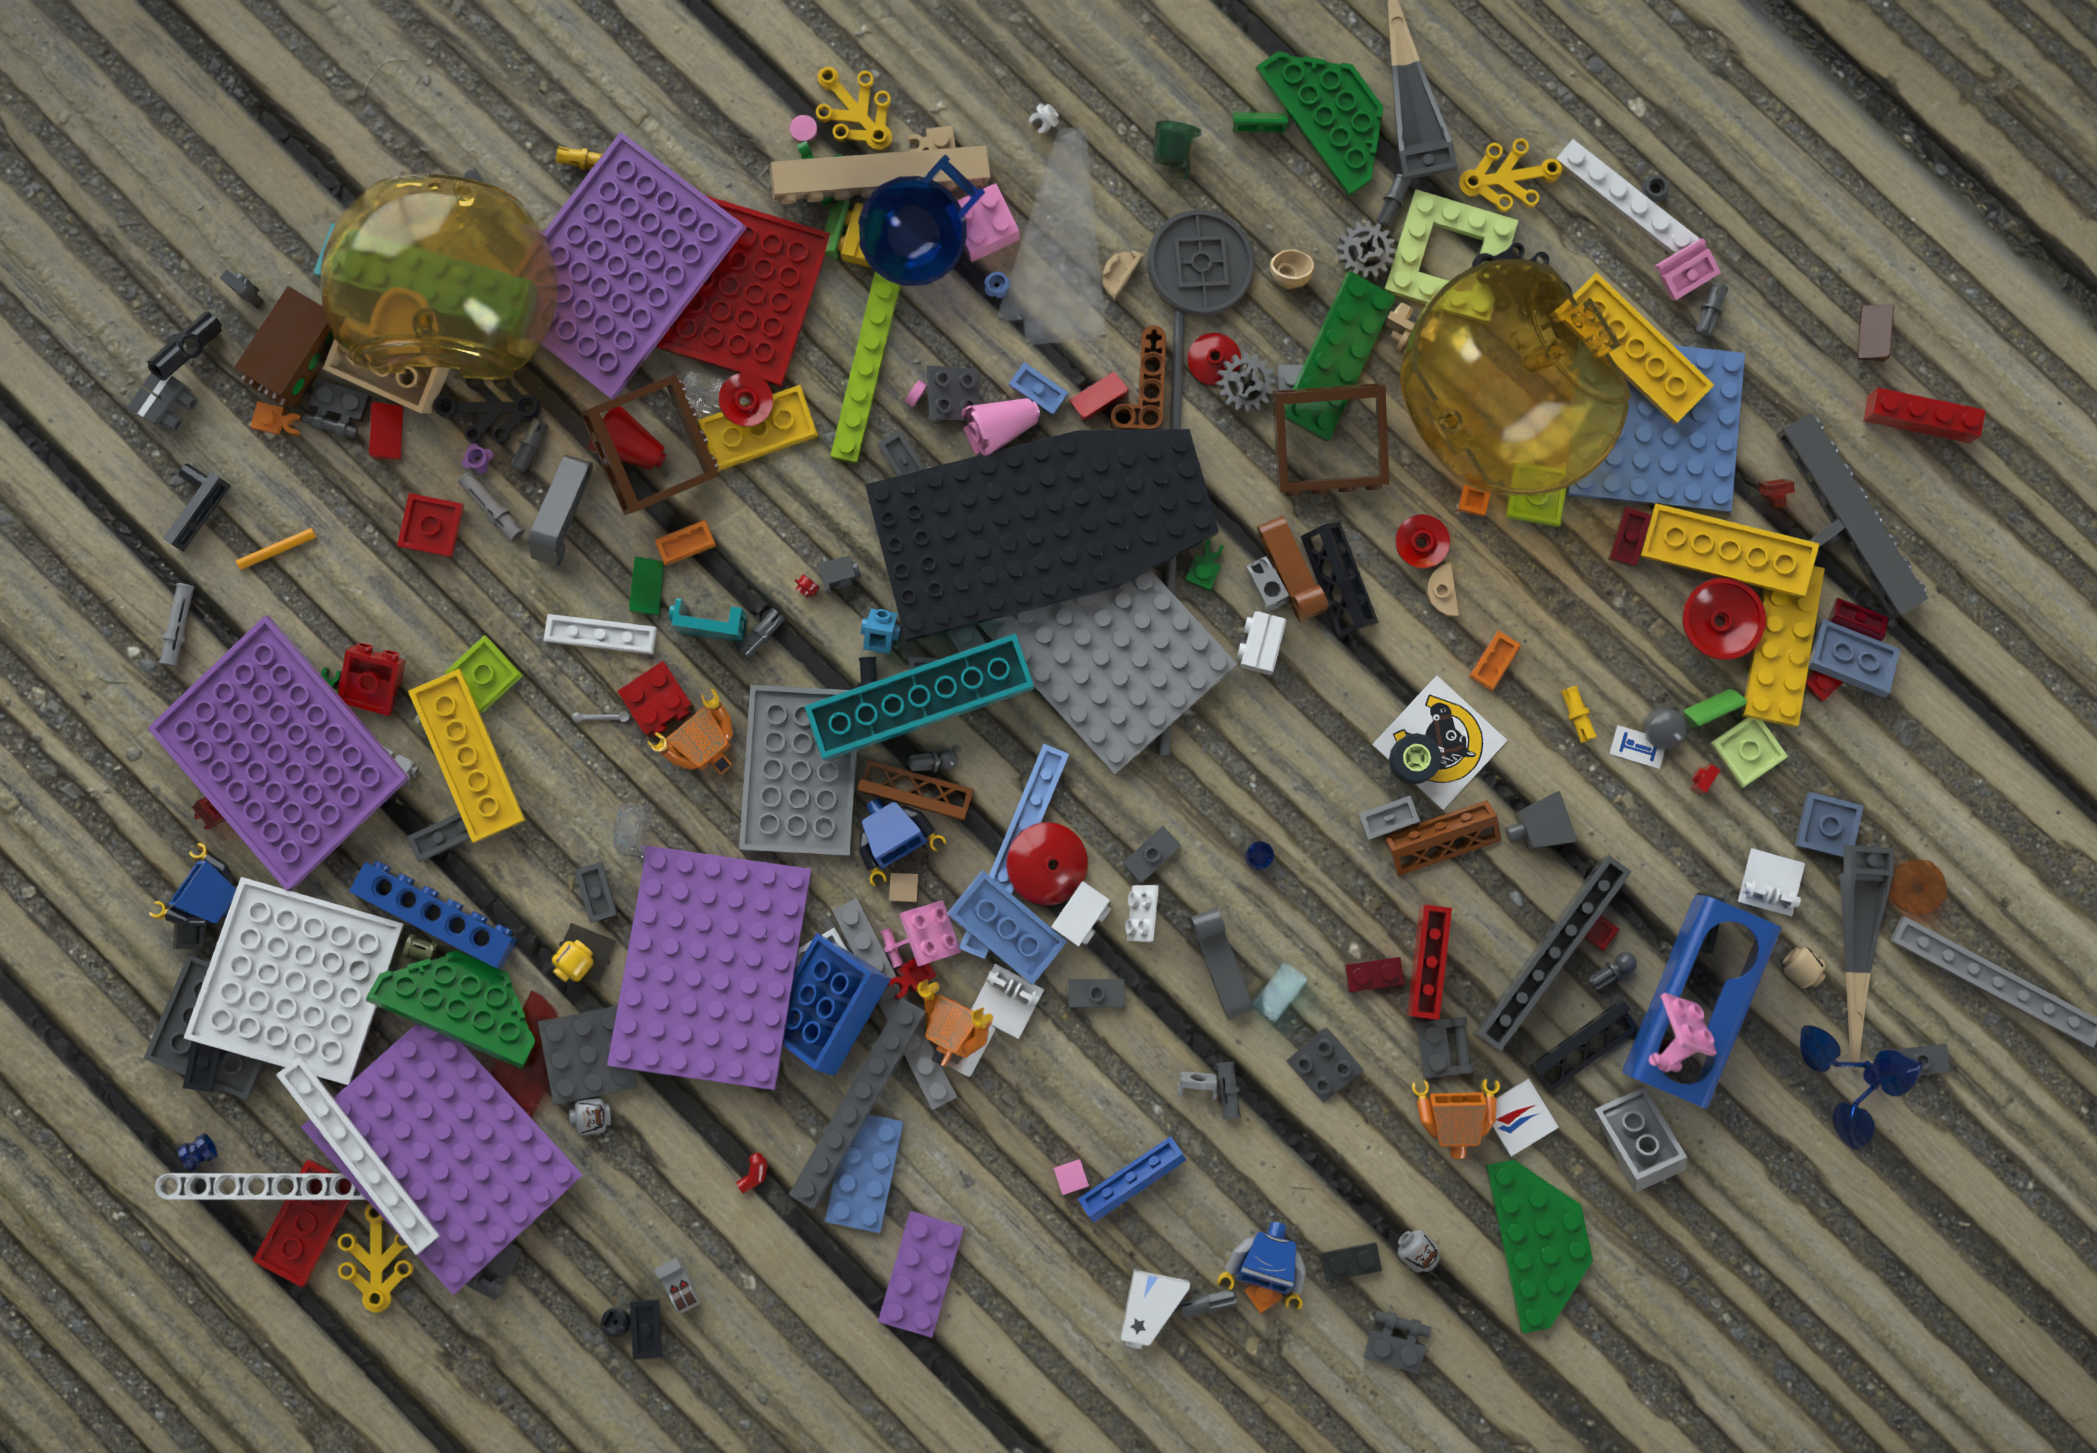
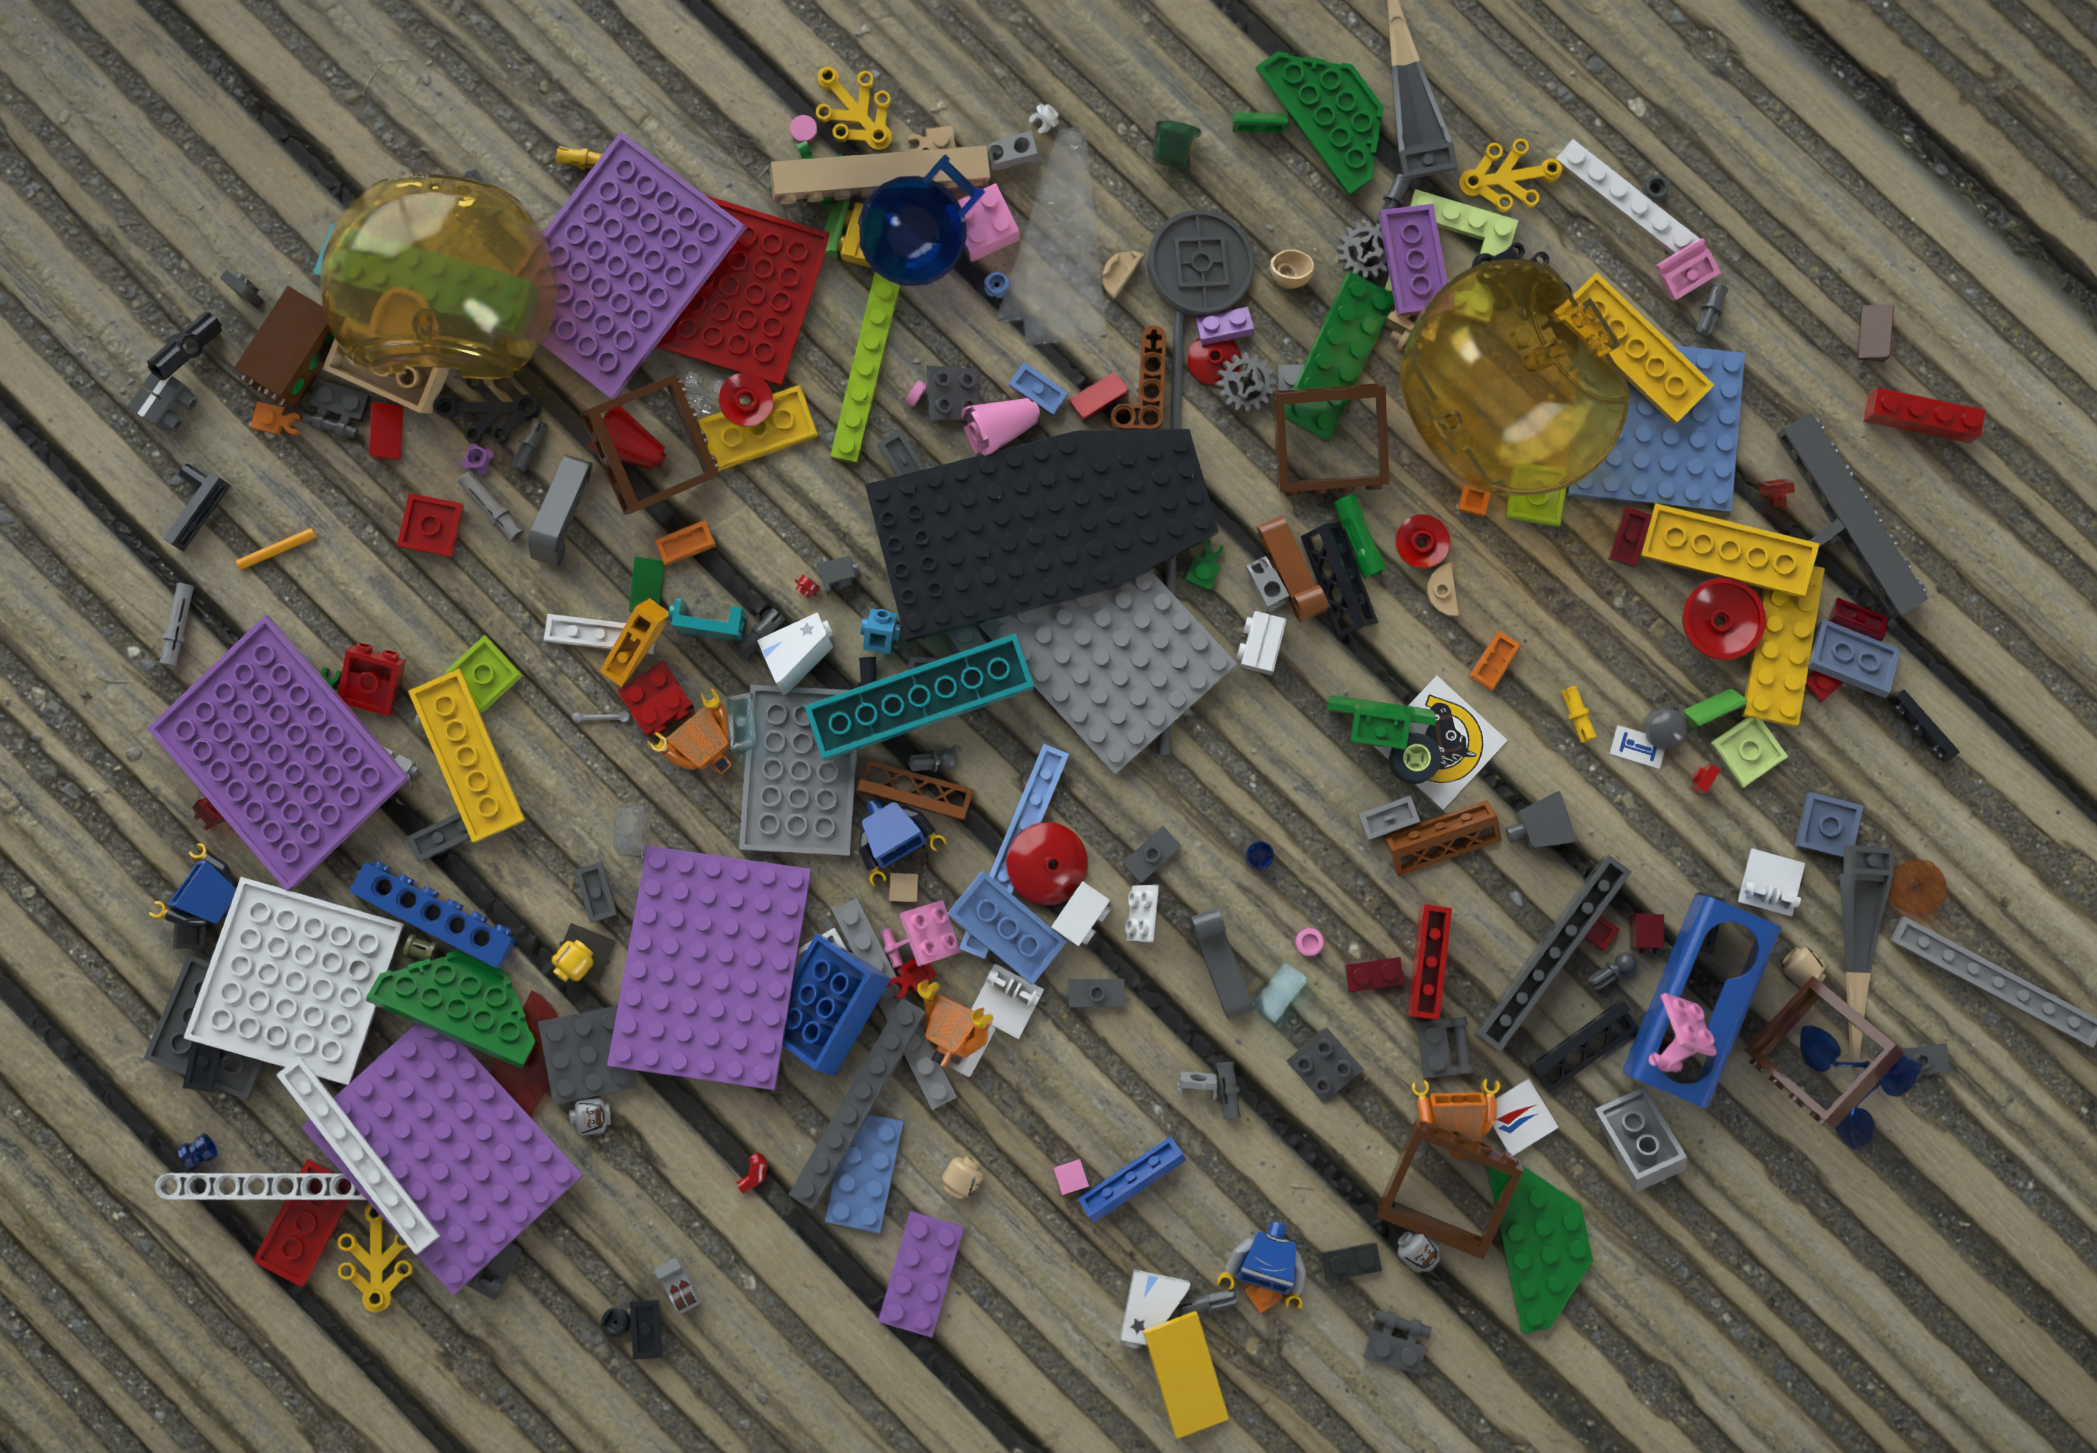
(635, 641): none -> light orange slope
(742, 722): none -> clear light blue slope
(796, 650): none -> white slope
(962, 1177): none -> tan head
(1013, 151): none -> light grey leg
(1185, 1375): none -> yellow tile
(1224, 326): none -> medium lavender plate
(1309, 942): none -> bright pink tile
(1352, 519): none -> green axle
(1380, 722): none -> green plate
(1412, 256): none -> medium lavender plate
(1435, 1228): none -> reddish brown window
(1647, 932): none -> dark red brick
(1788, 1018): none -> reddish brown window
(1922, 726): none -> black plate

